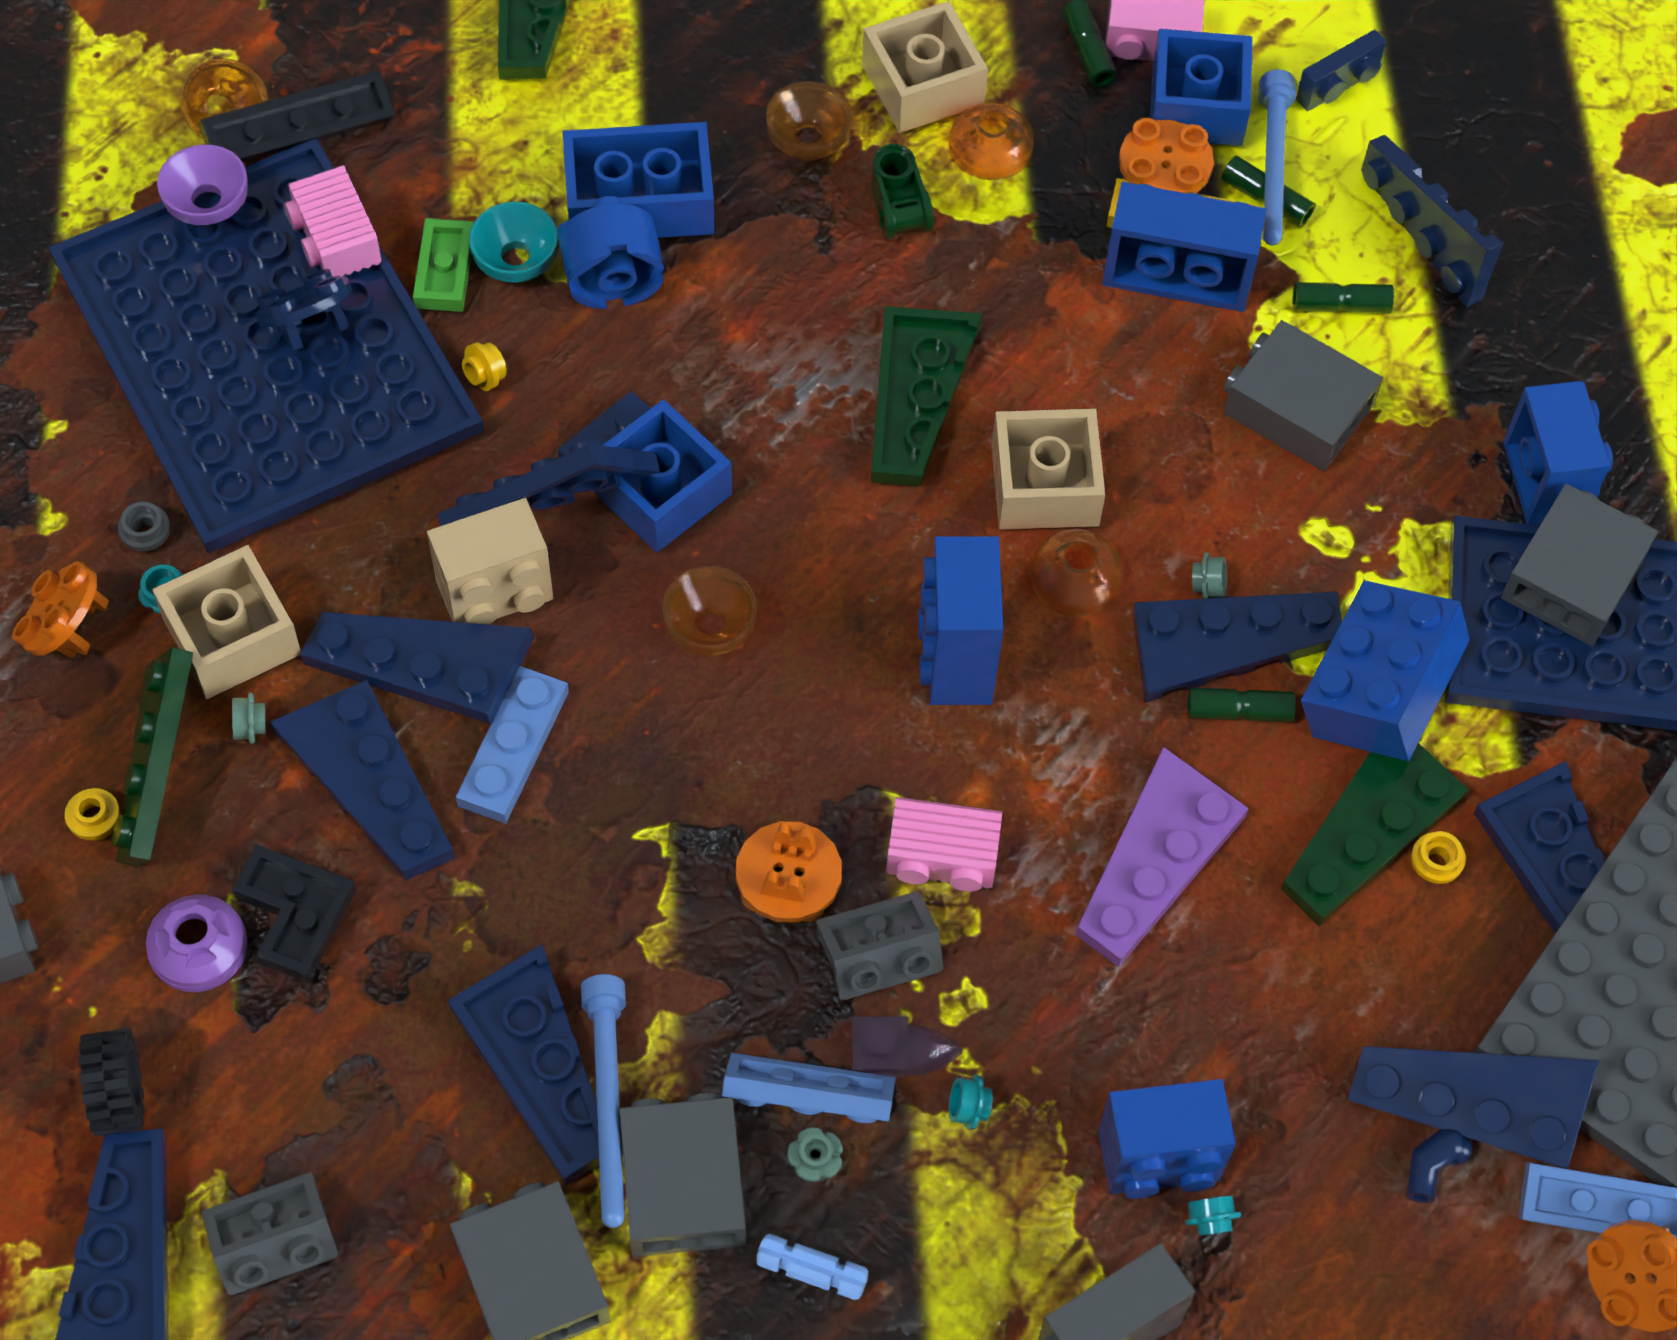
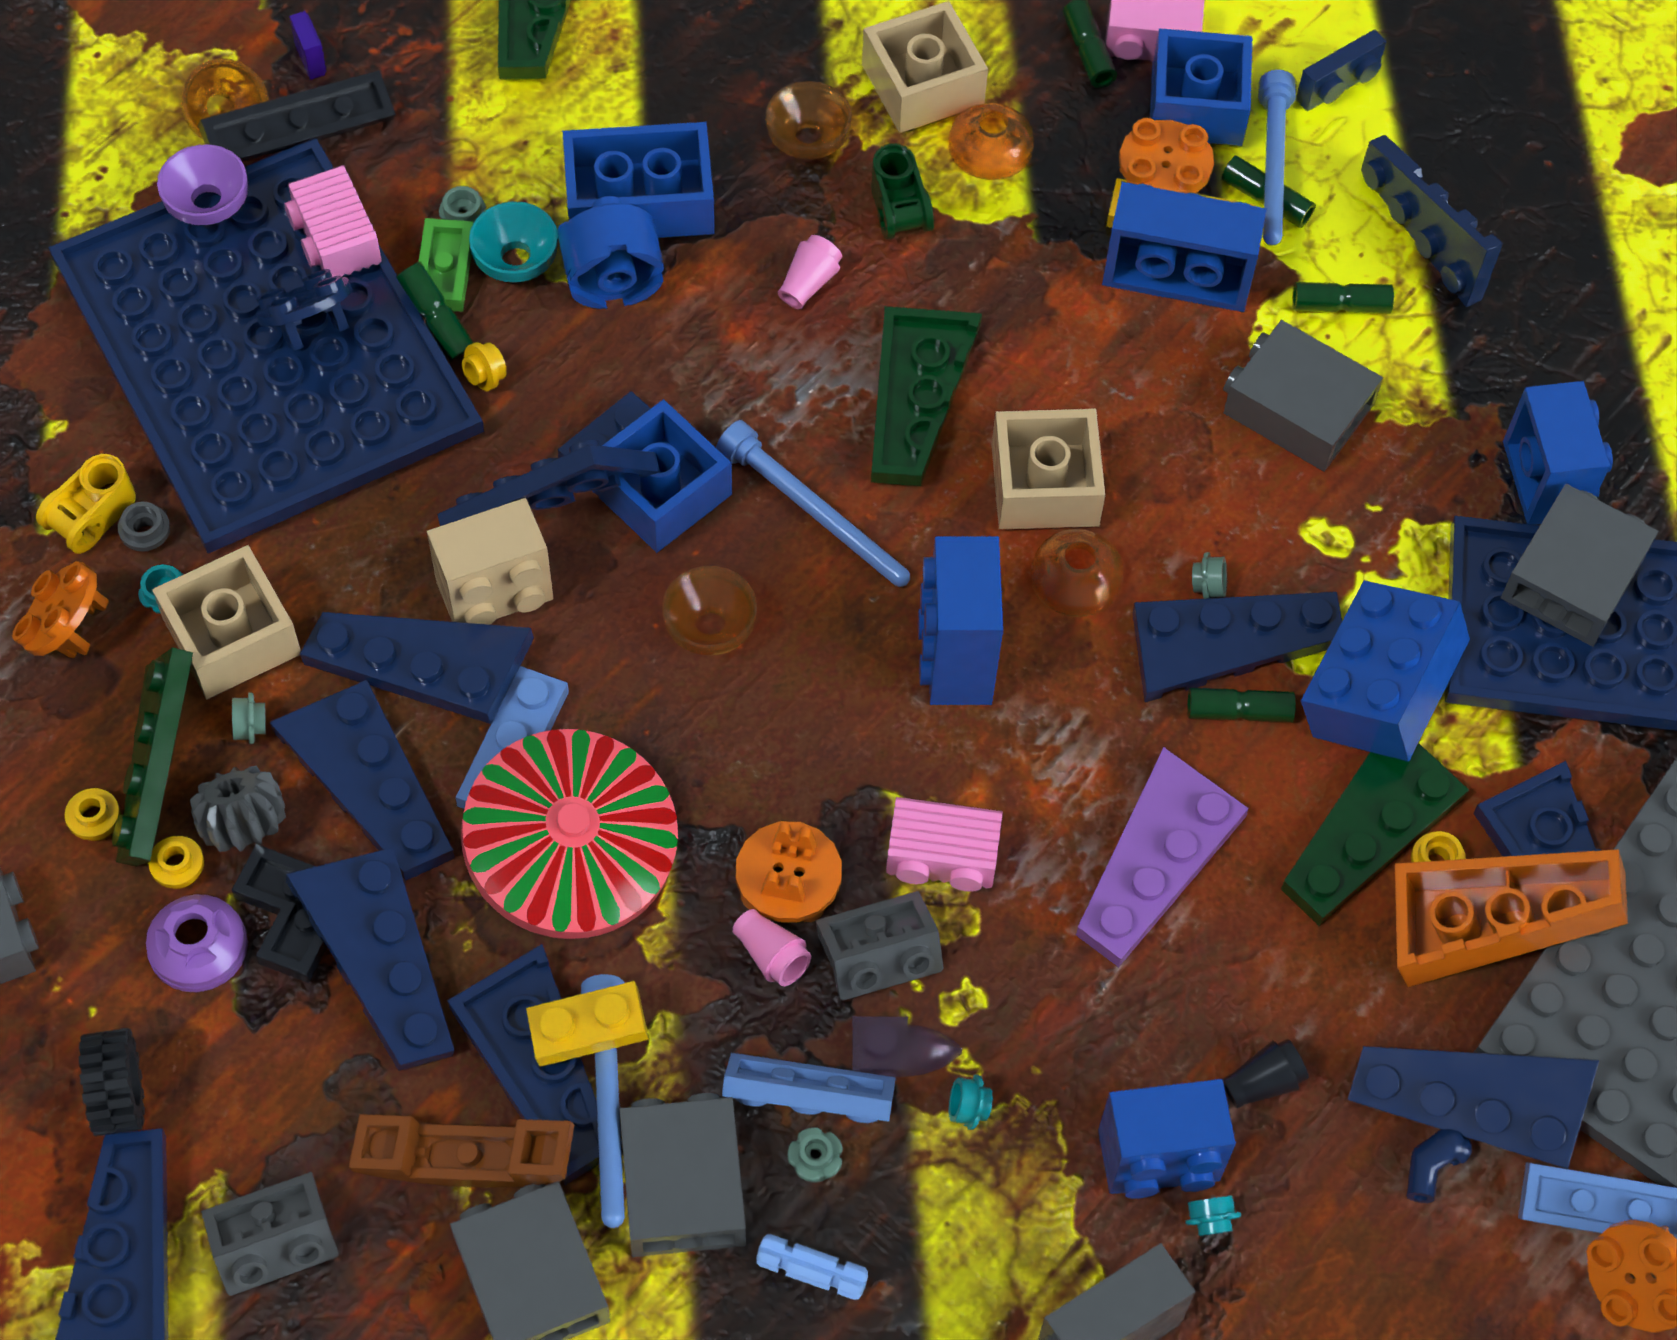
(87, 506): none -> yellow piece
(181, 874): none -> yellow plate
(238, 808): none -> dark grey gear
(308, 45): none -> dark purple tile
(374, 938): none -> dark blue wing
(432, 305): none -> dark green piece
(461, 199): none -> sand green plate
(462, 1154): none -> dark orange slope
(569, 833): none -> dish
(587, 1023): none -> yellow plate
(741, 445): none -> medium blue piece
(775, 950): none -> bright pink cone
(810, 269): none -> bright pink cone
(1267, 1074): none -> black cone
(1501, 907): none -> orange wedge

